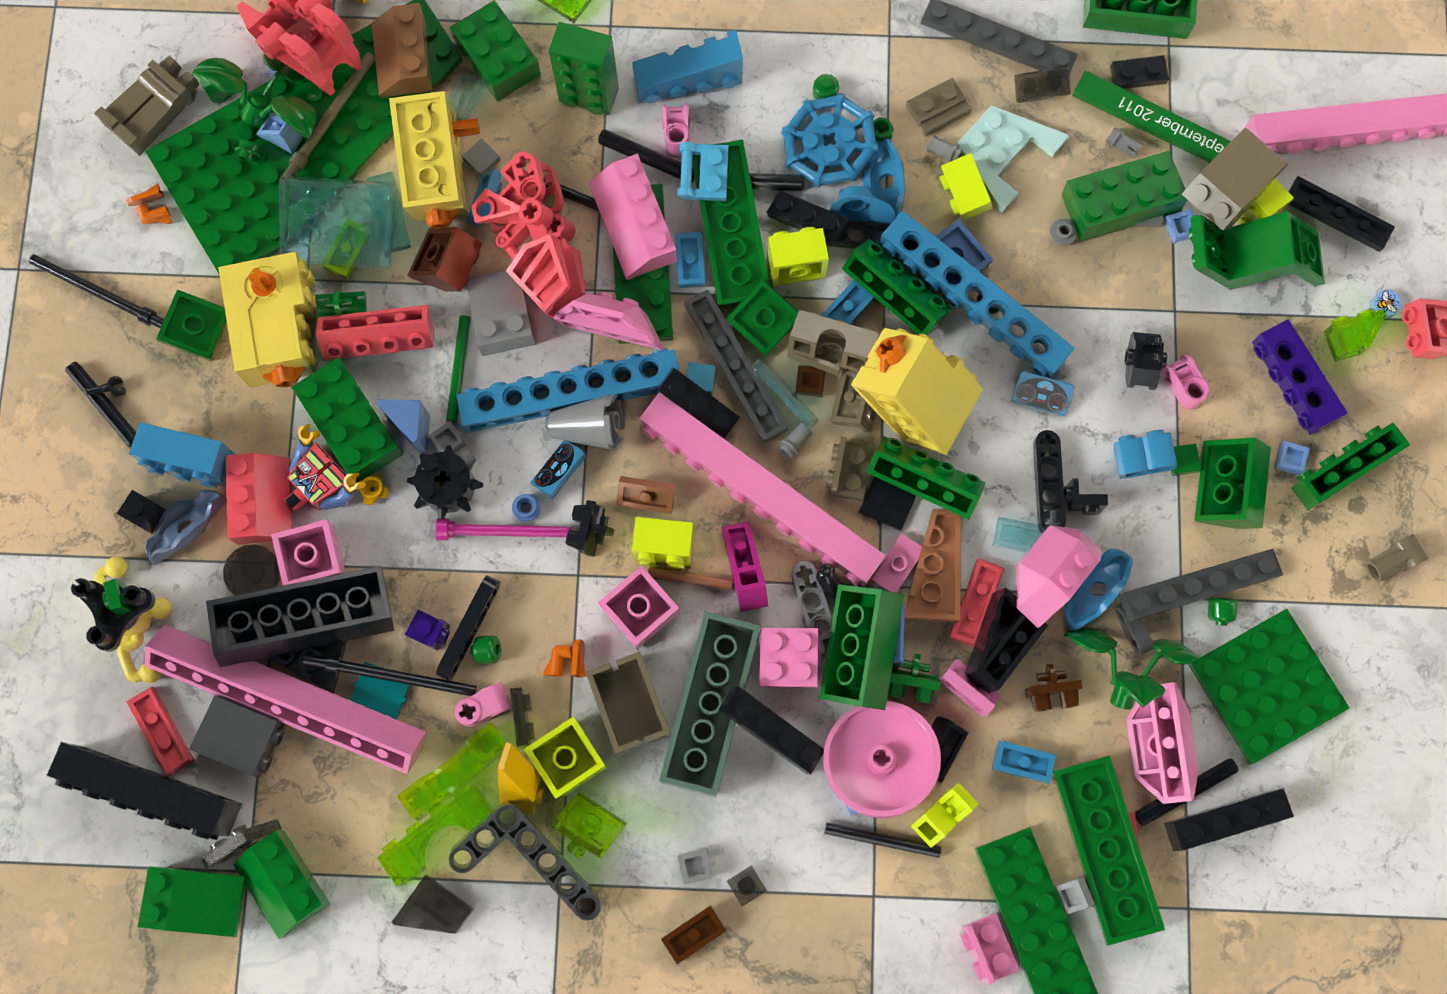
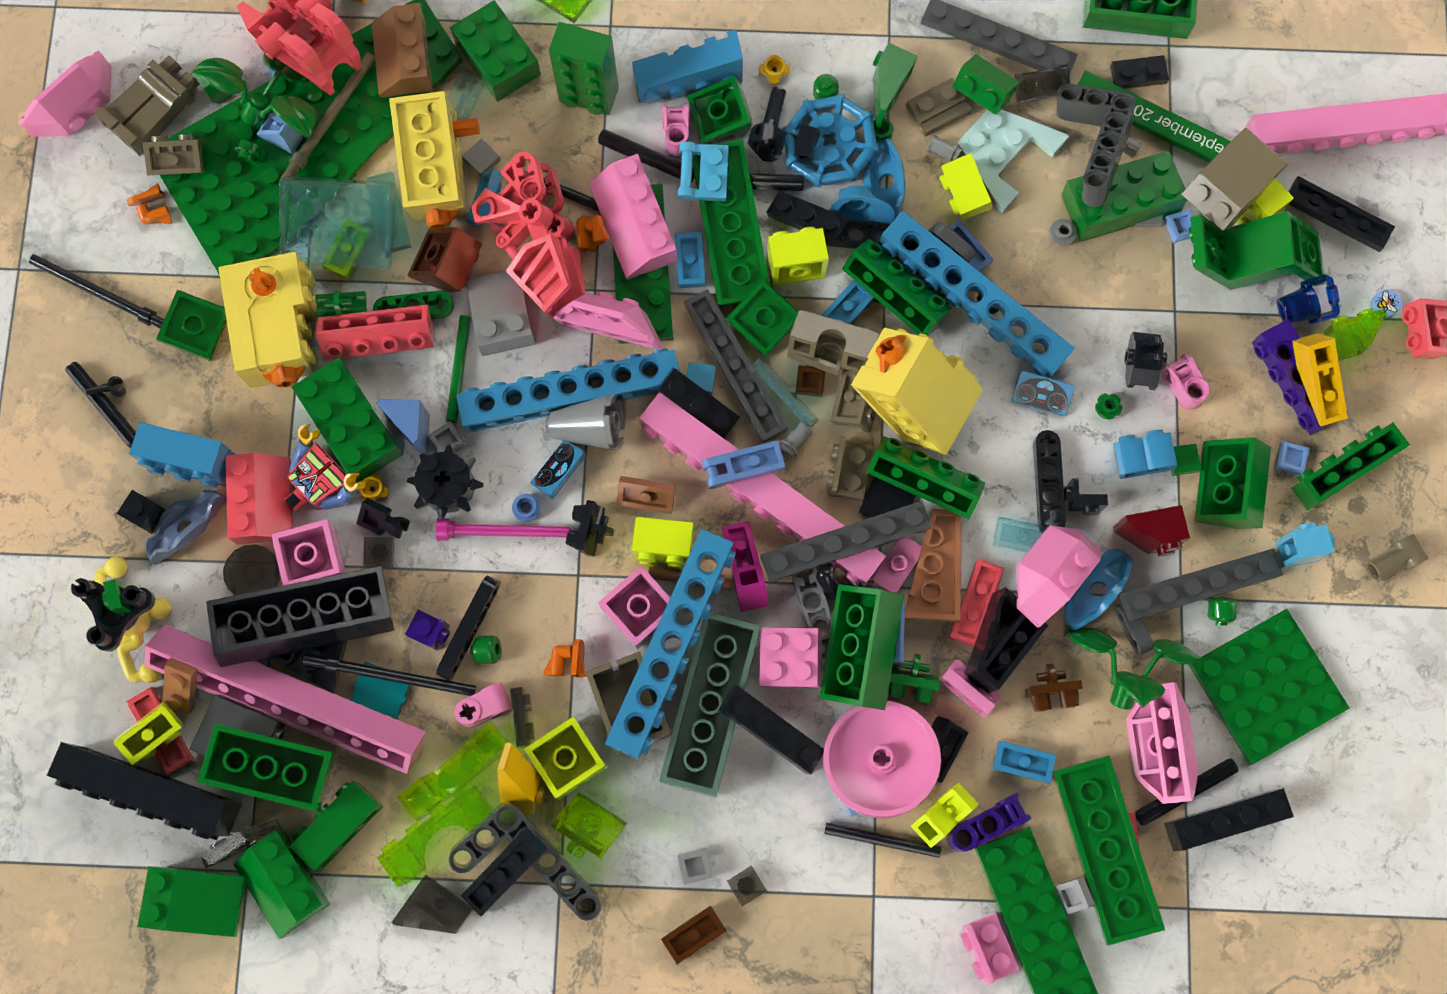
(70, 99): none -> bright pink wedge
(146, 734): none -> neon yellow brick
(173, 156): none -> dark tan bracket
(179, 686): none -> nougat plate
(266, 767): none -> green brick
(335, 825): none -> green brick
(377, 519): none -> black plate
(378, 551): none -> clear smoke plate
(432, 297): none -> green beam
(504, 871): none -> black plate
(590, 233): none -> orange piece
(706, 547): none -> dark azure brick
(721, 110): none -> green slope
(744, 464): none -> medium blue plate
(767, 135): none -> black piece
(771, 62): none -> yellow plate
(806, 142): none -> black piece
(845, 541): none -> dark grey plate
(890, 76): none -> green slope
(953, 241): none -> dark grey beam
(985, 84): none -> green brick
(1005, 815): none -> dark purple piece
(1108, 413): none -> green plate
(1115, 115): none -> dark grey beam
(1155, 530): none -> dark red slope
(1304, 303): none -> clear blue piece
(1305, 545): none -> medium azure brick
(1321, 377): none -> yellow slope

